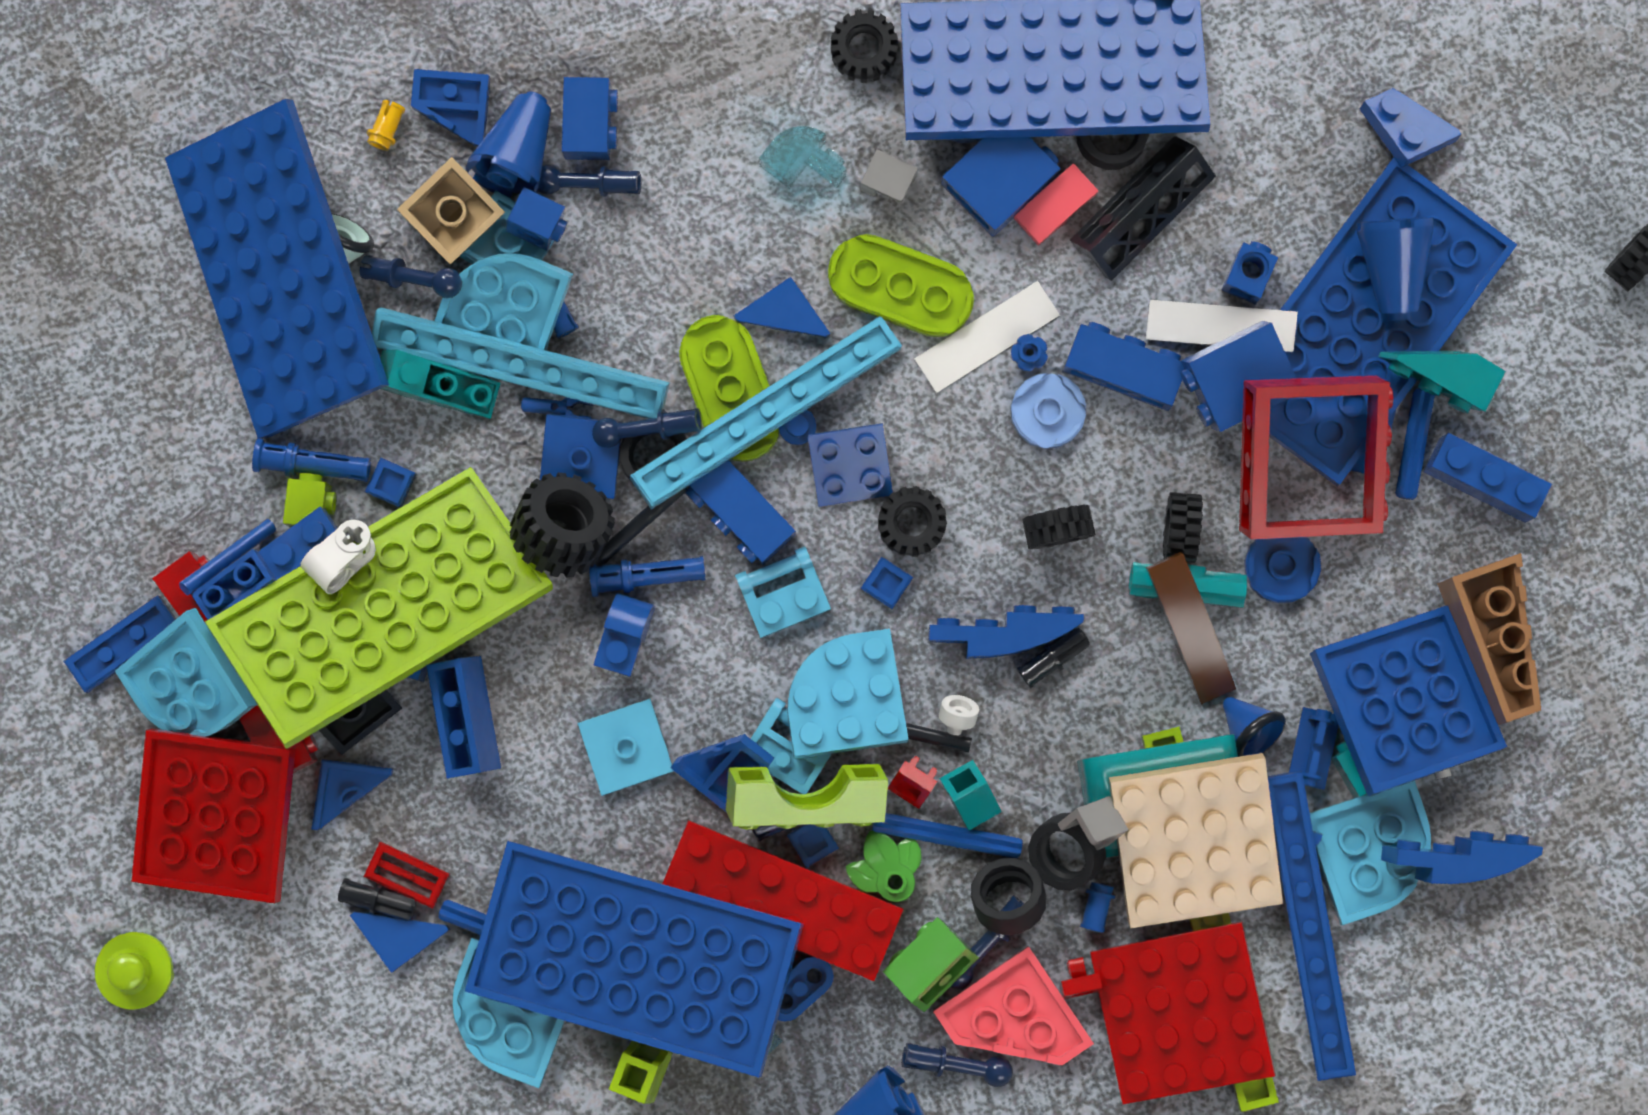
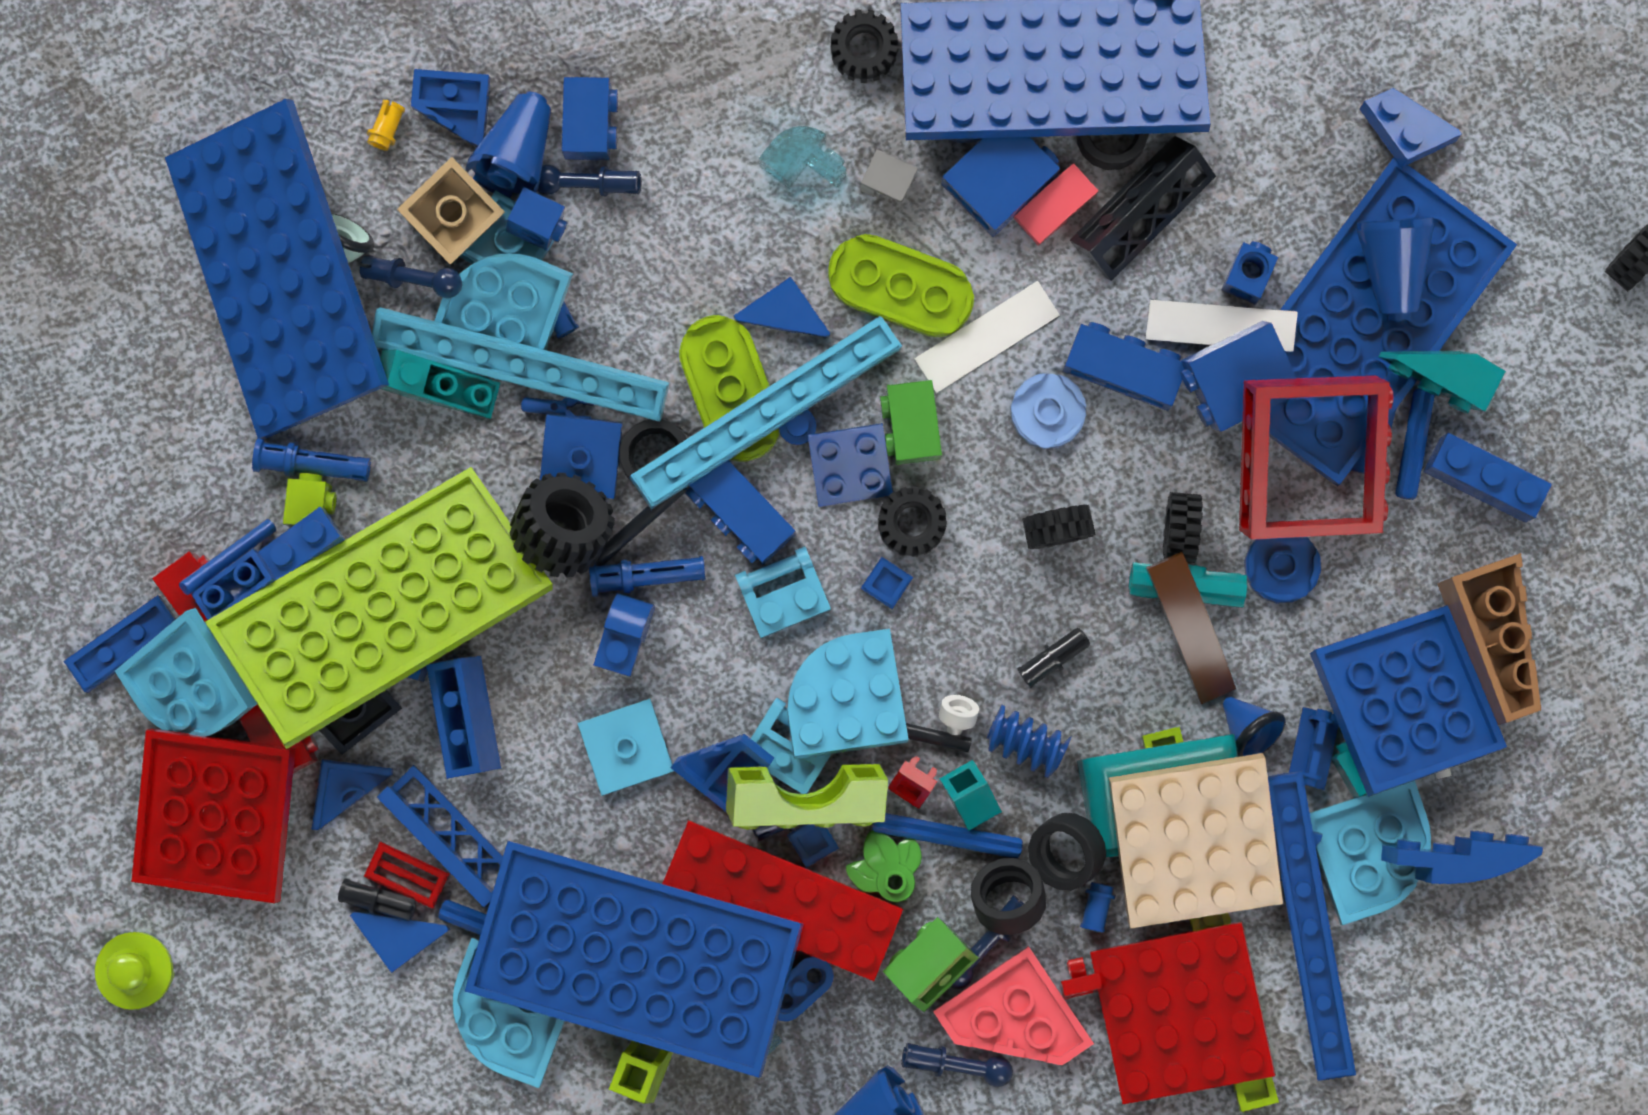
(337, 558): white piece -> none
(390, 482): blue tile -> none
(432, 839): none -> blue fence
(609, 432): dark blue pin -> none
(912, 422): none -> bright green brick
(1022, 631): blue slope -> none
(1026, 362): blue plate -> none
(1026, 741): none -> blue piece
(1099, 822): light grey panel -> none

